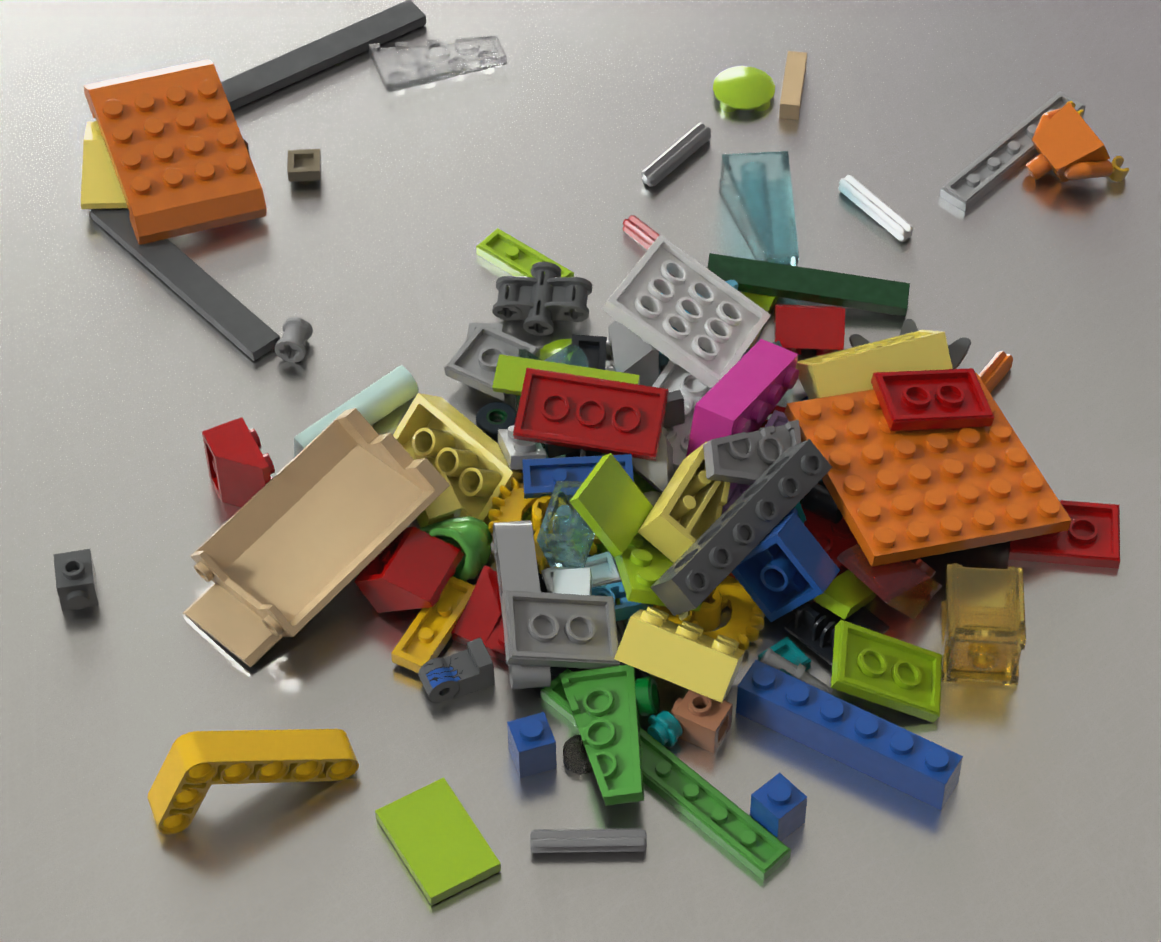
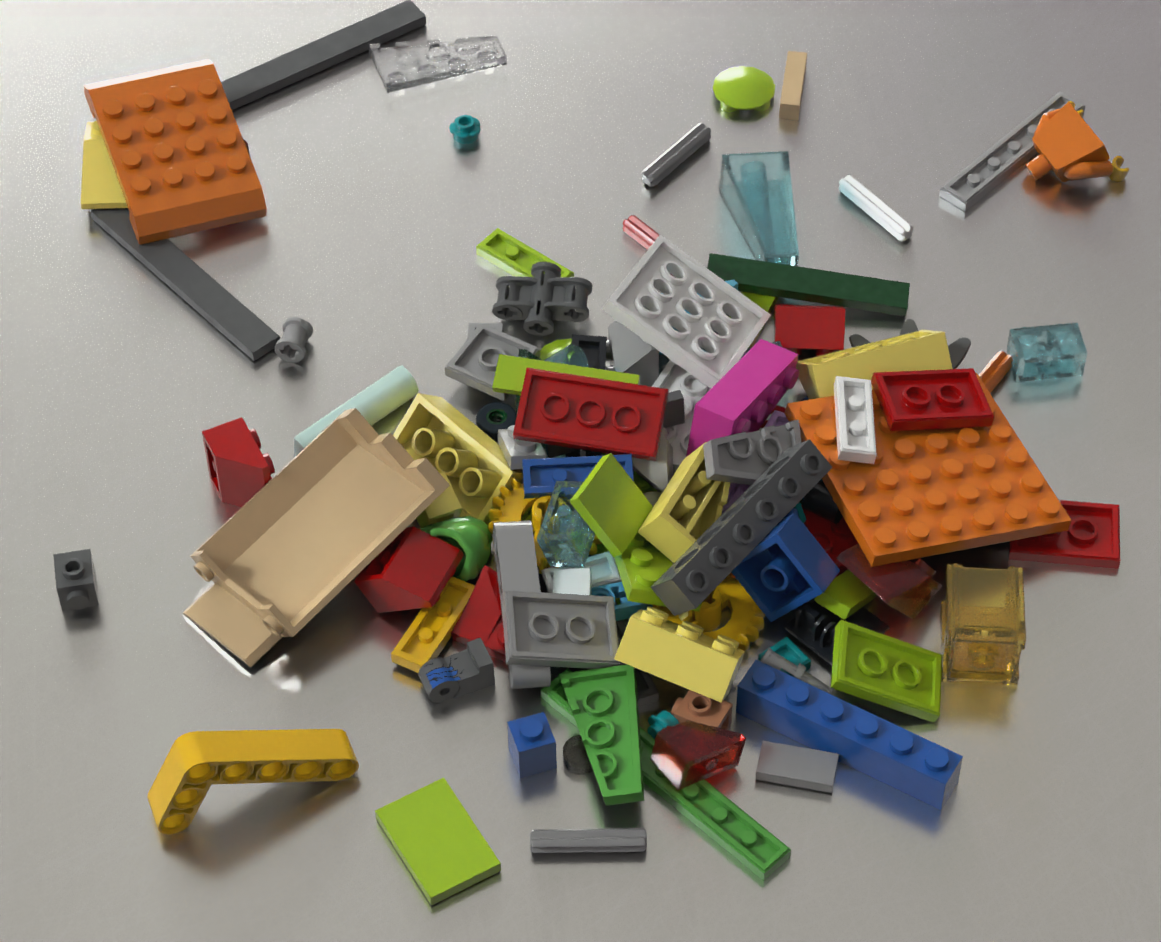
(304, 165): dark tan plate -> none
(465, 129): none -> teal plate
(647, 696): green tile -> none
(695, 752): none -> clear red slope
(779, 806): blue brick -> none
(797, 766): none -> light grey tile
(854, 420): none -> white tile
(1046, 352): none -> clear light blue brick

